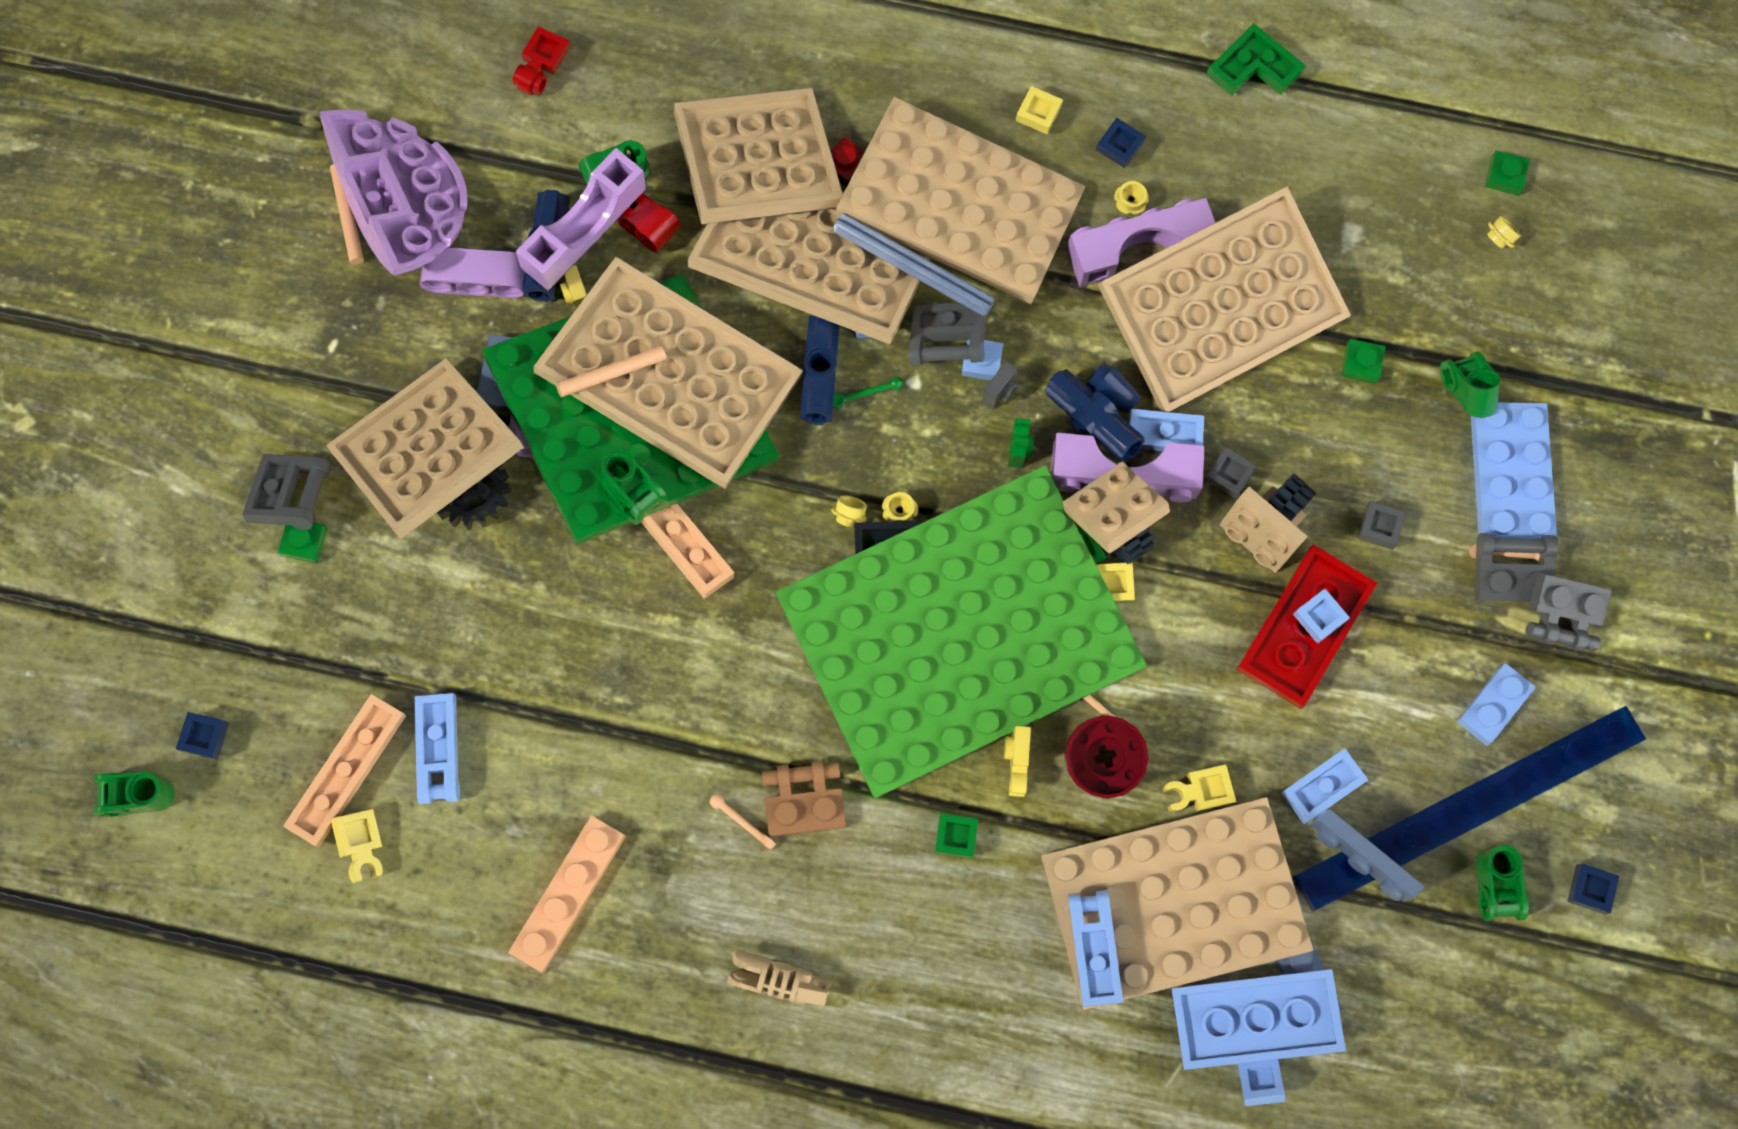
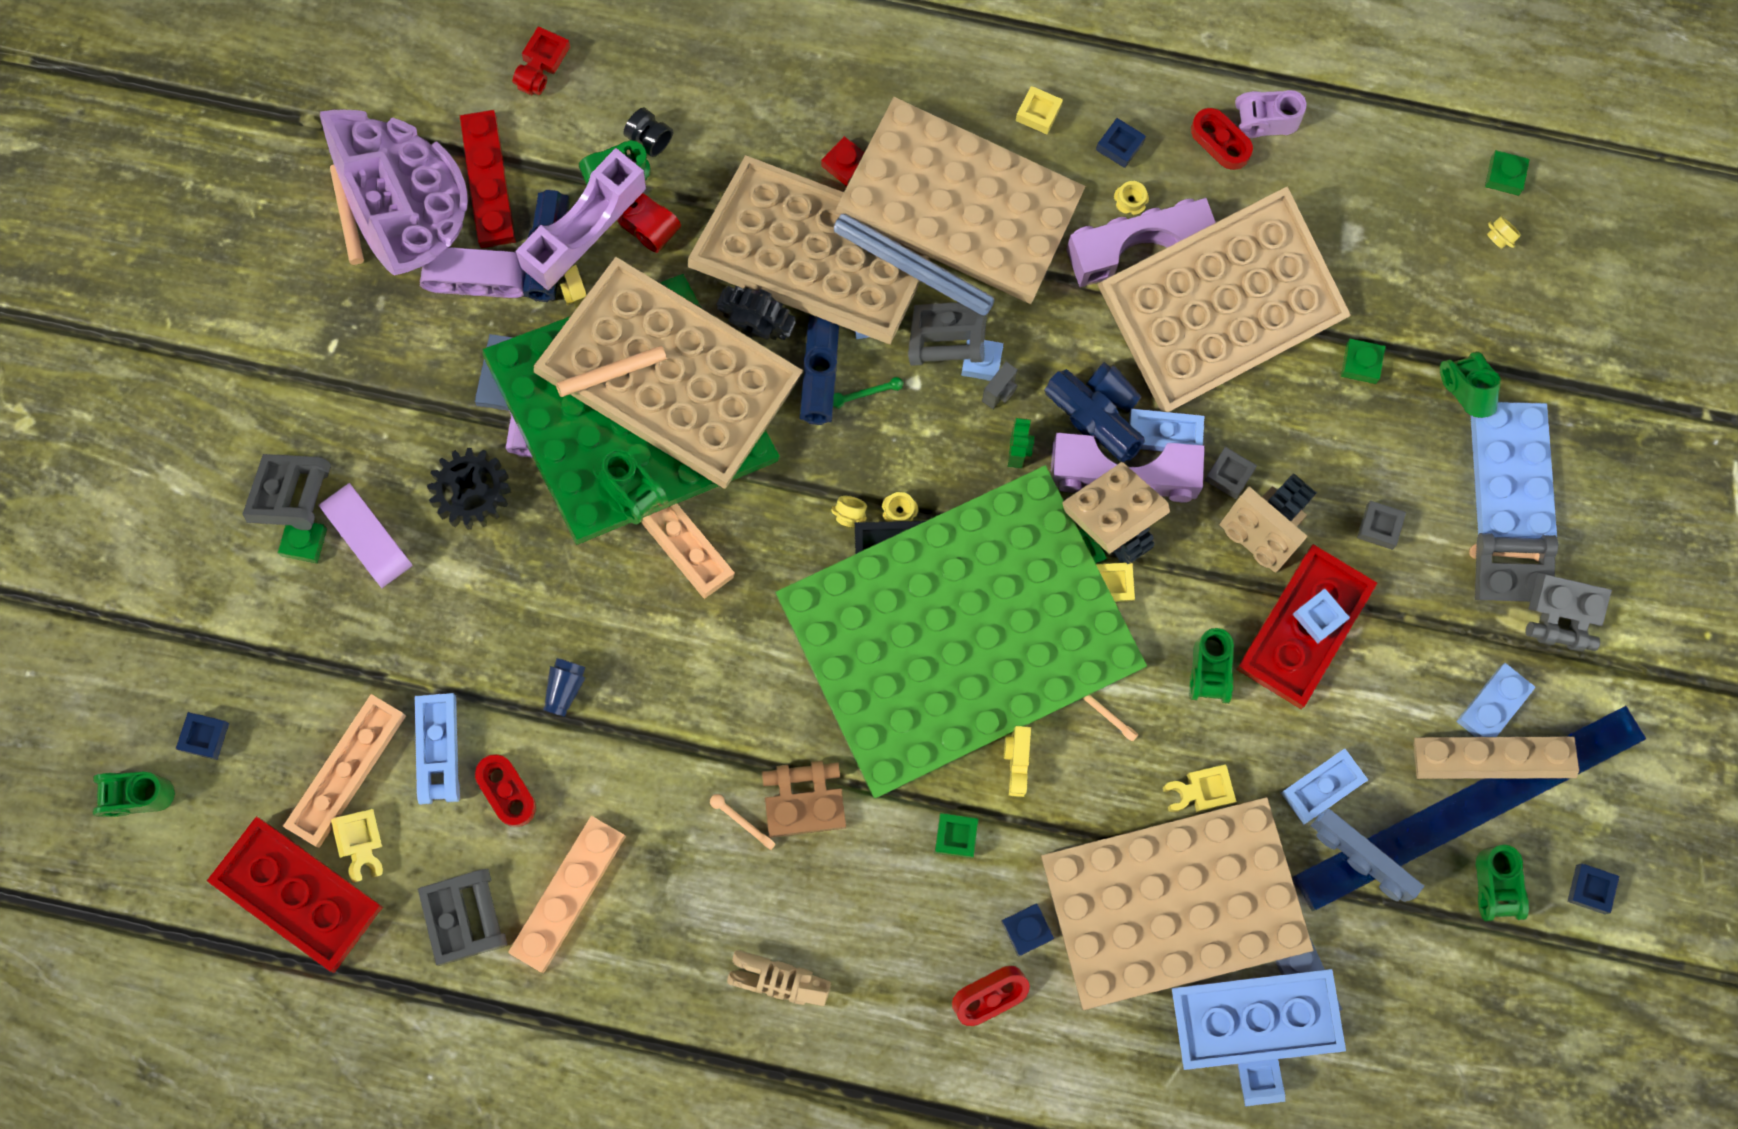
(295, 894): none -> red plate
(365, 535): none -> lavender beam
(424, 447): tan plate -> none
(449, 921): none -> dark grey plate
(487, 179): none -> red plate
(505, 792): none -> red plate
(562, 686): none -> dark blue cone
(648, 132): none -> black wheel
(756, 313): none -> black gear
(757, 155): tan plate -> none
(990, 995): none -> red plate
(1027, 929): none -> dark blue plate
(1095, 950): light blue plate -> none
(1127, 765): dark red wheel -> none
(1210, 674): none -> green piece
(1225, 138): none -> red plate
(1259, 55): green plate -> none
(1267, 113): none -> lavender piece
(1495, 757): none -> tan plate

